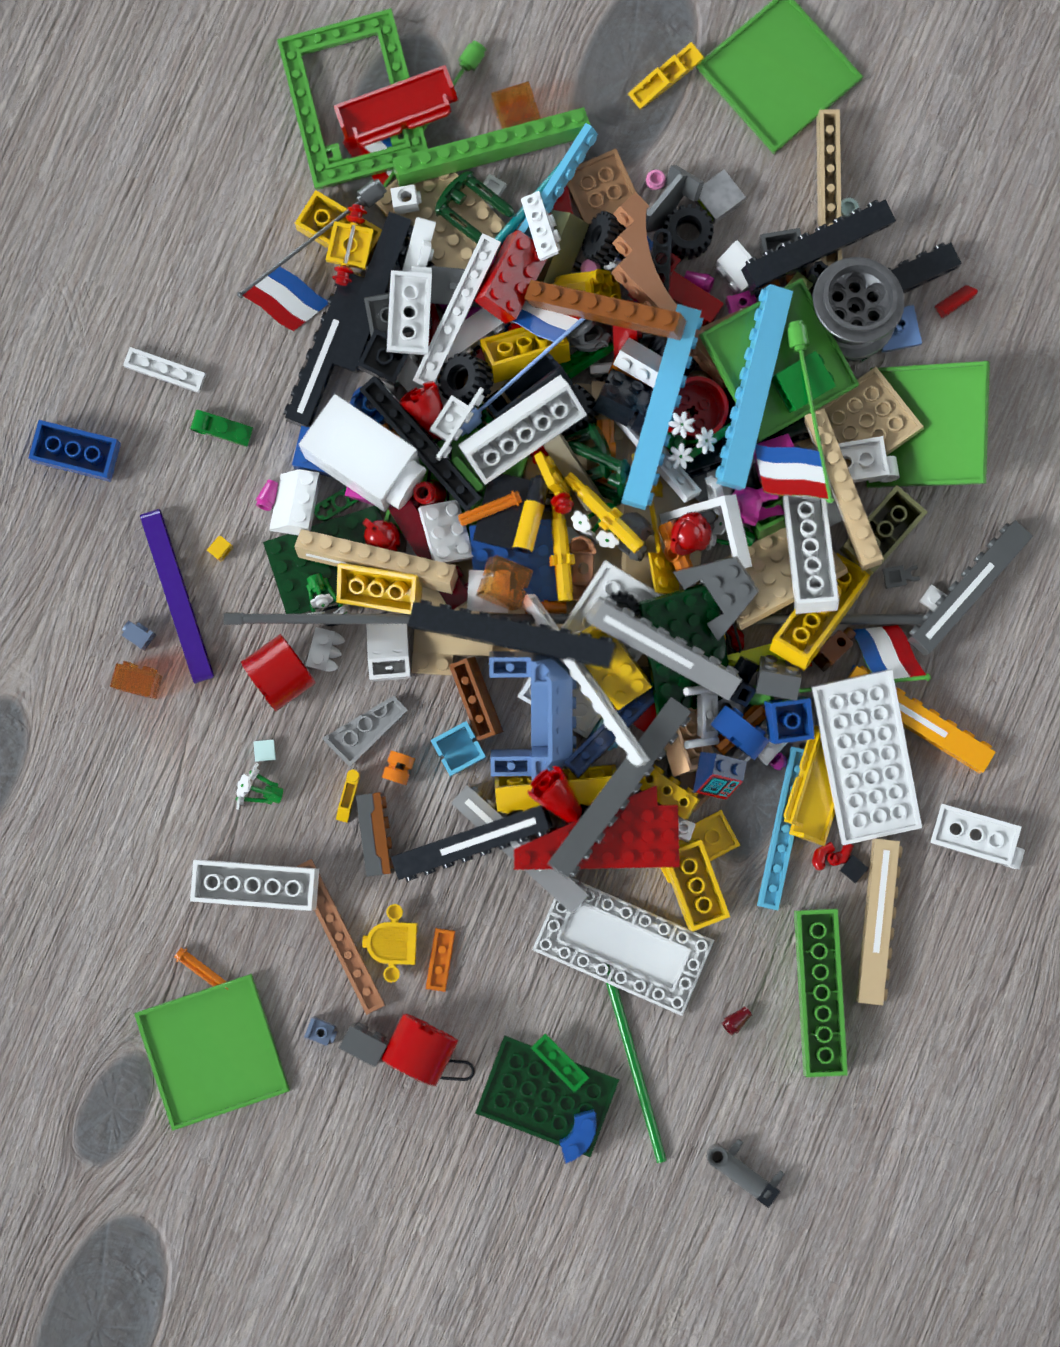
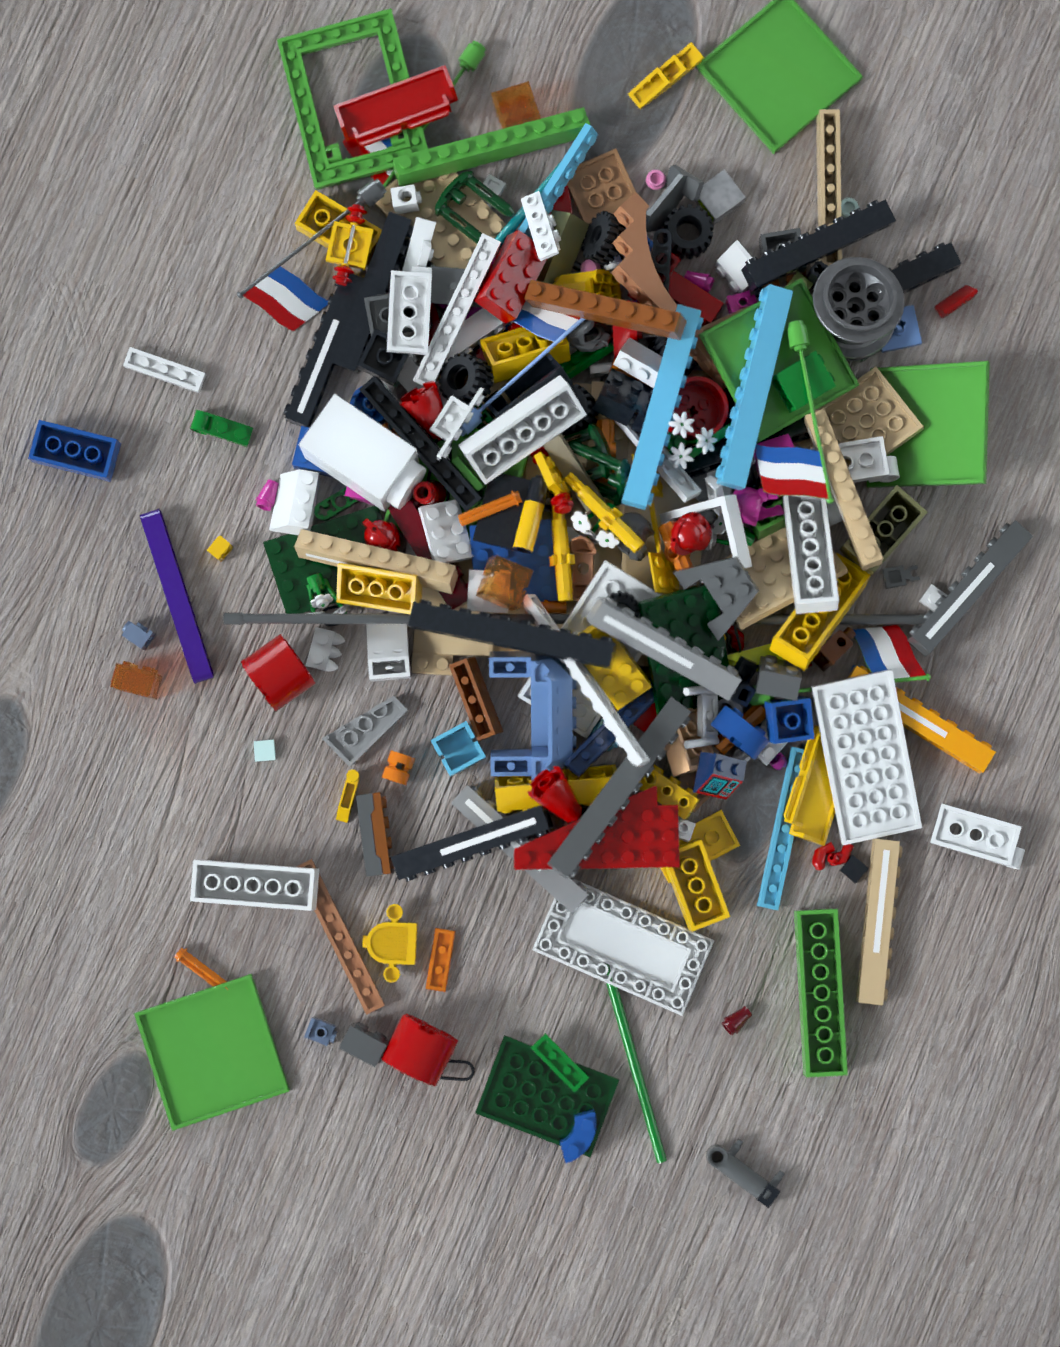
(270, 793): green plant -> none

